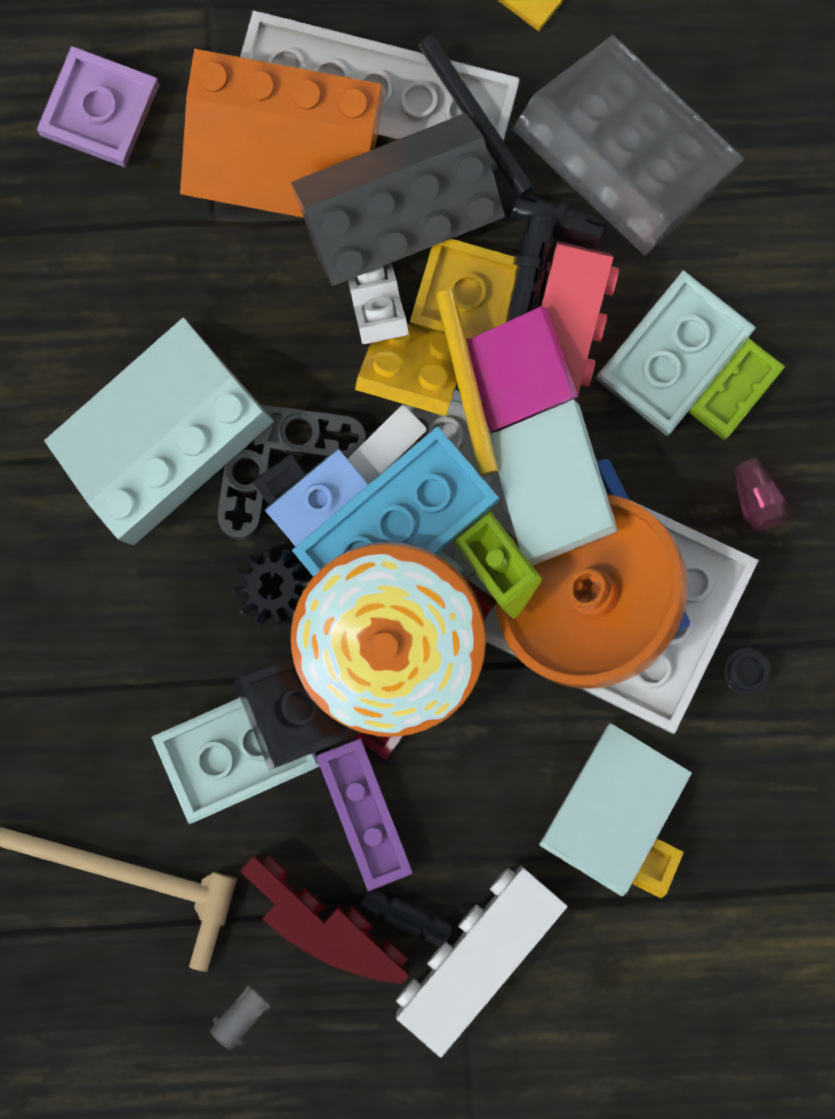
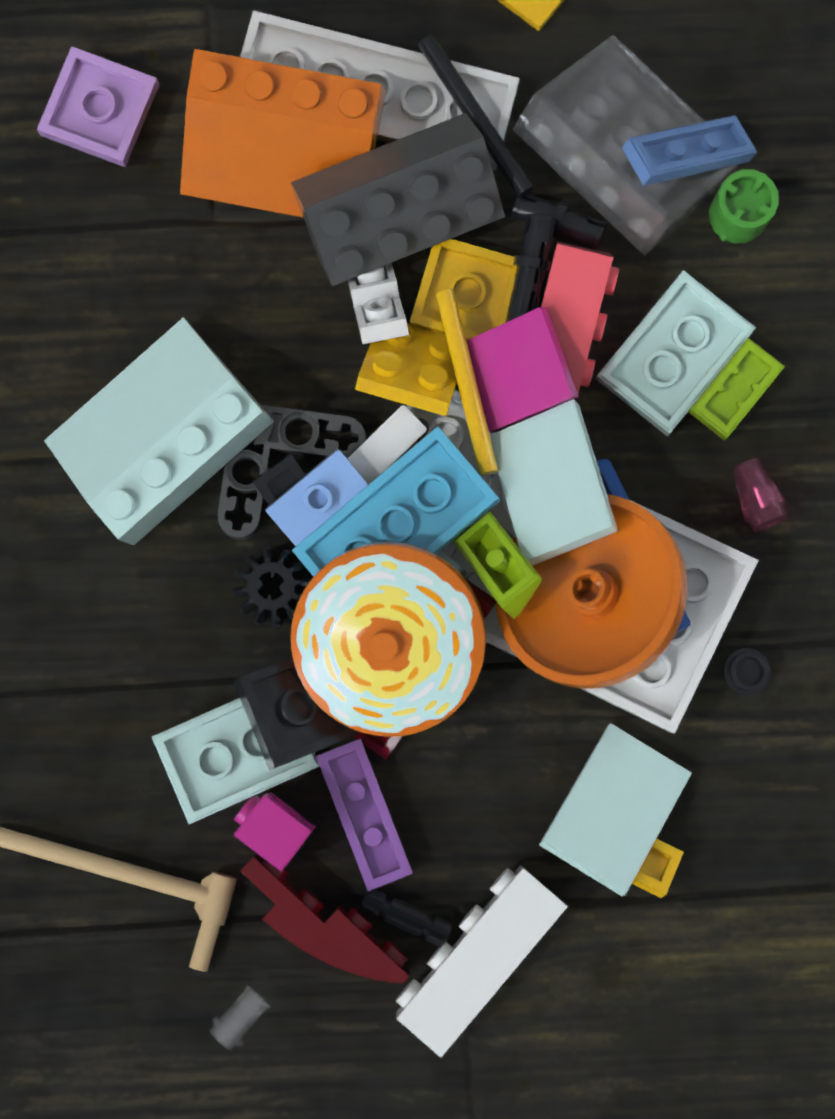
(272, 829): none -> dark pink brick
(688, 150): none -> medium blue tile
(743, 206): none -> bright green piece

